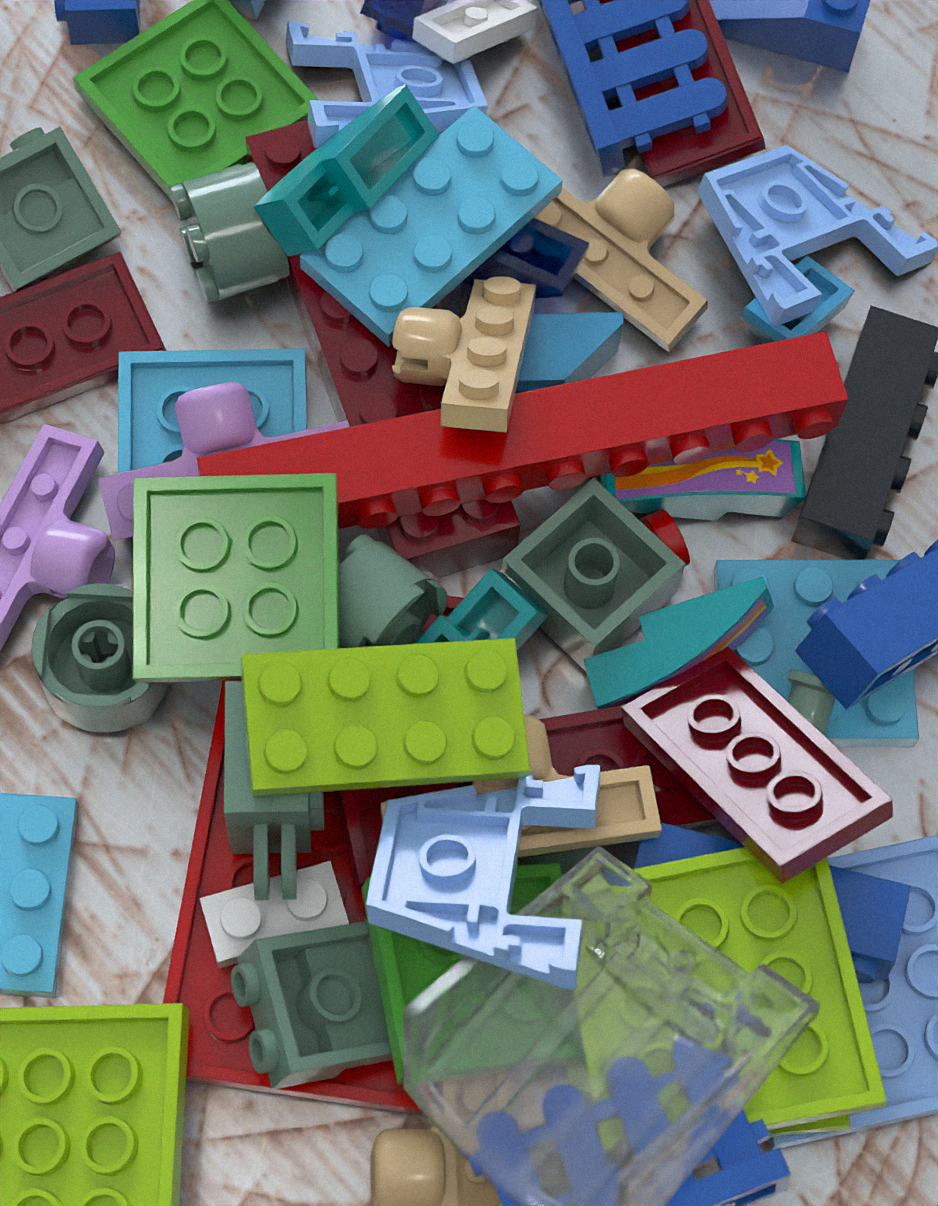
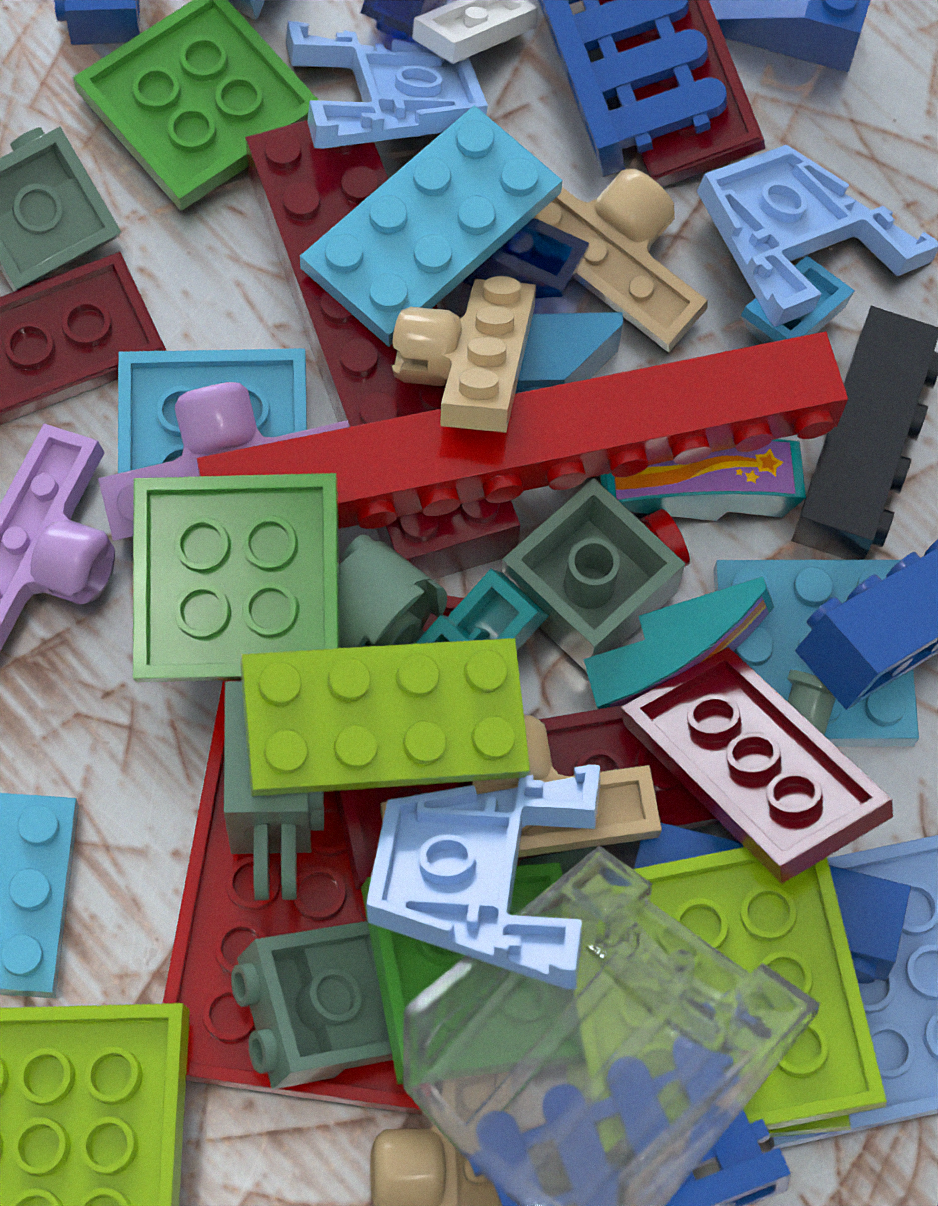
(68, 658): sand green brick -> none
(228, 232): sand green brick -> none
(239, 919): white plate -> none
(346, 172): teal slope -> none

